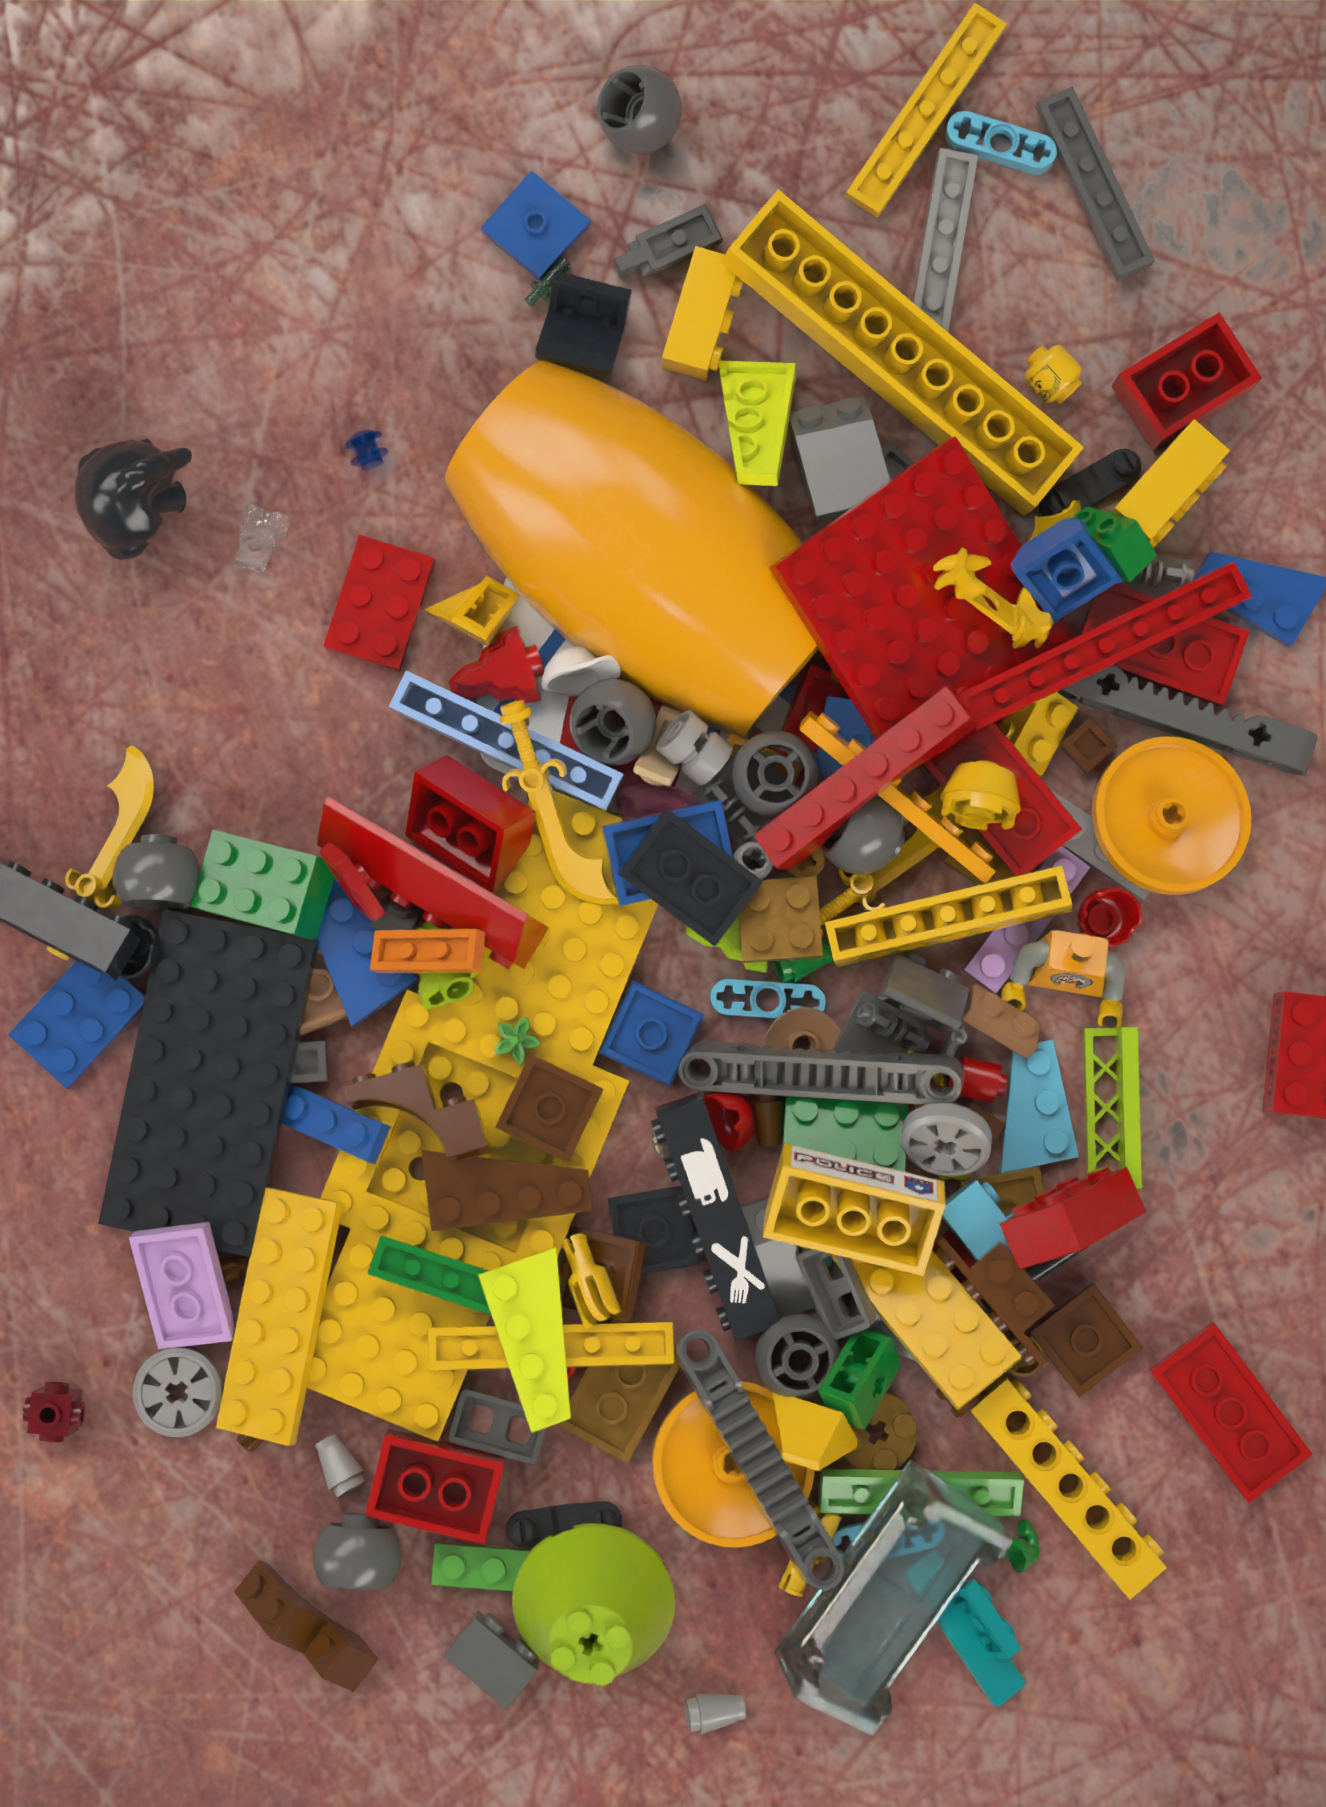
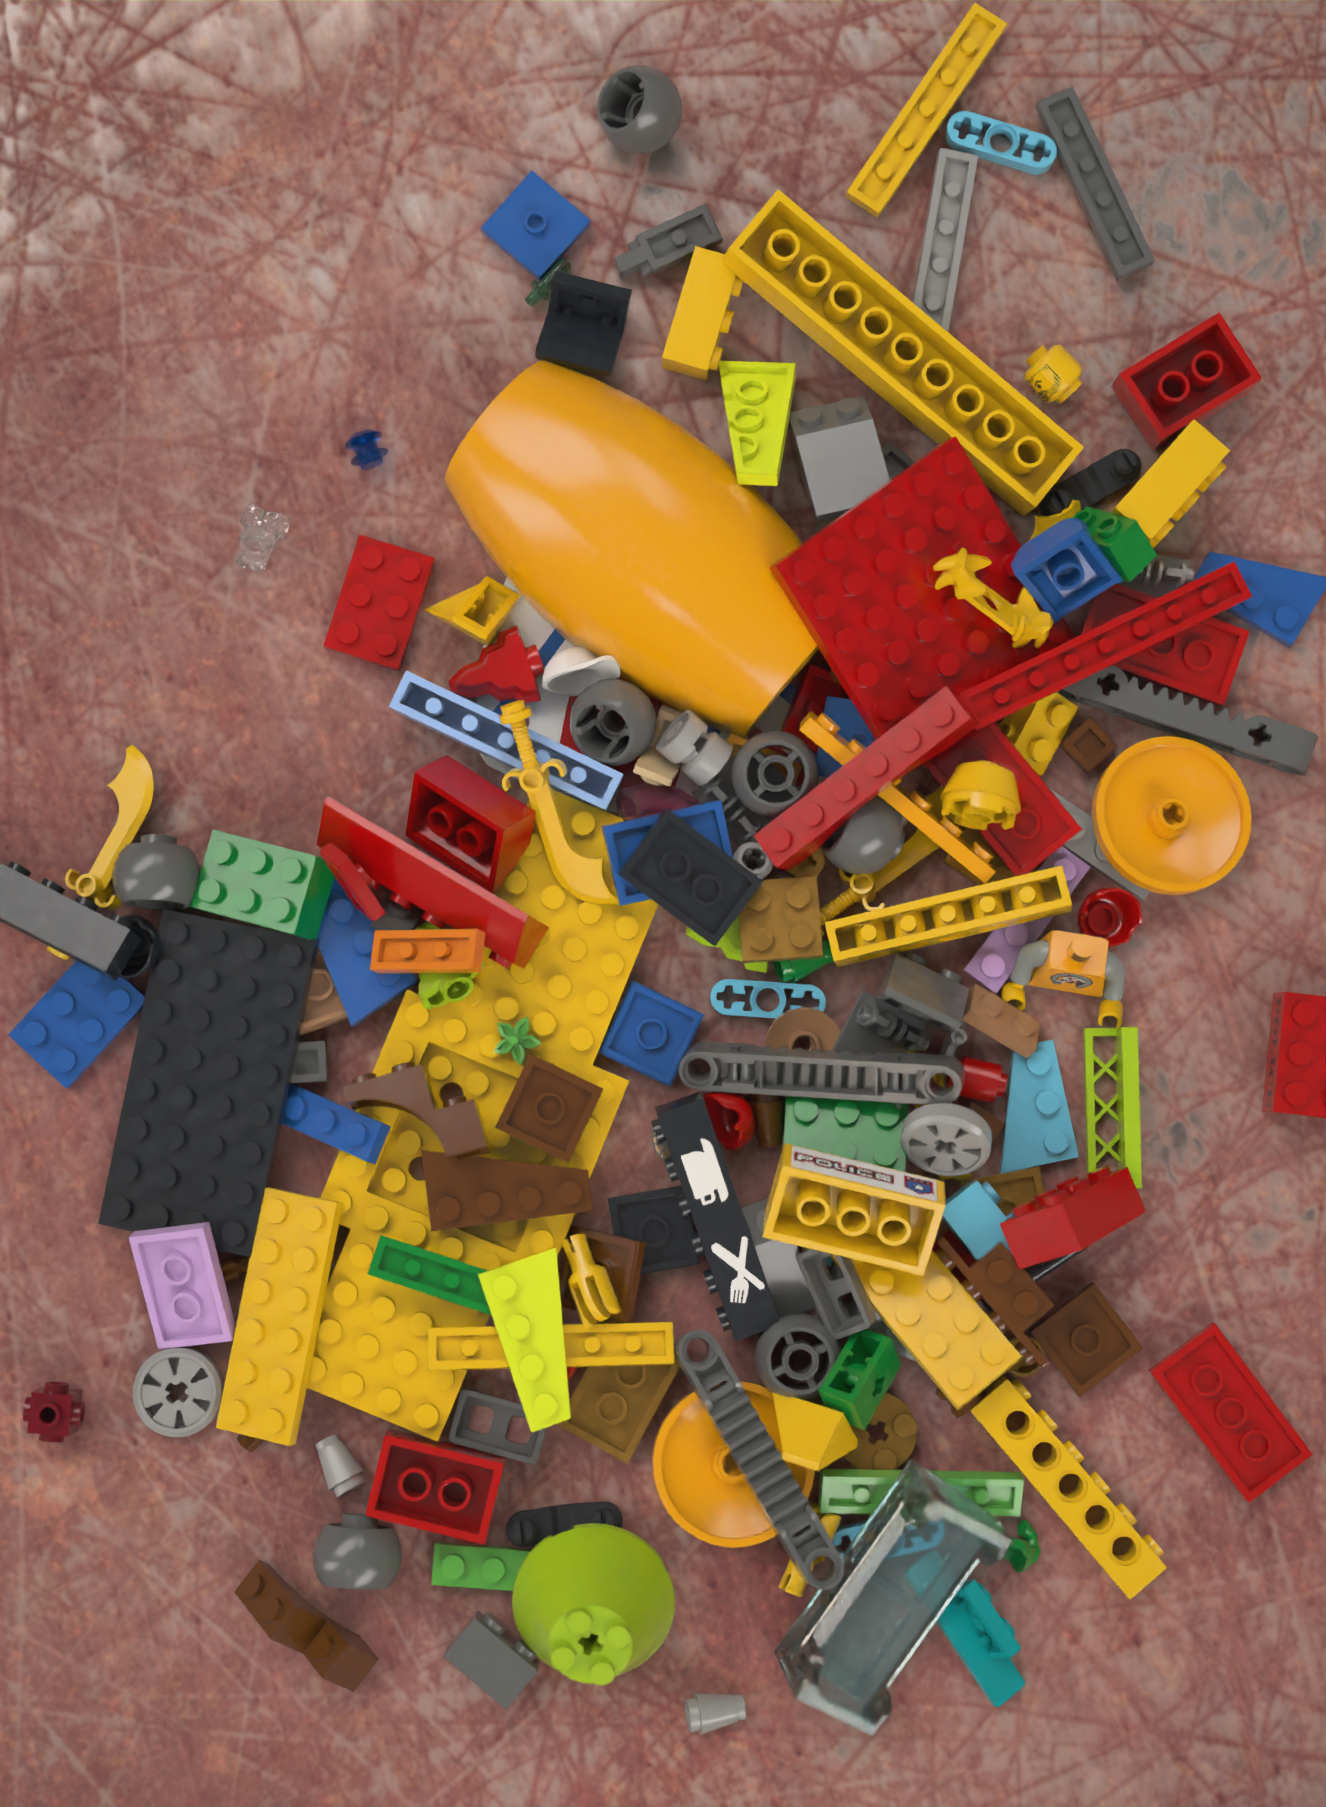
(124, 491): black piece -> none

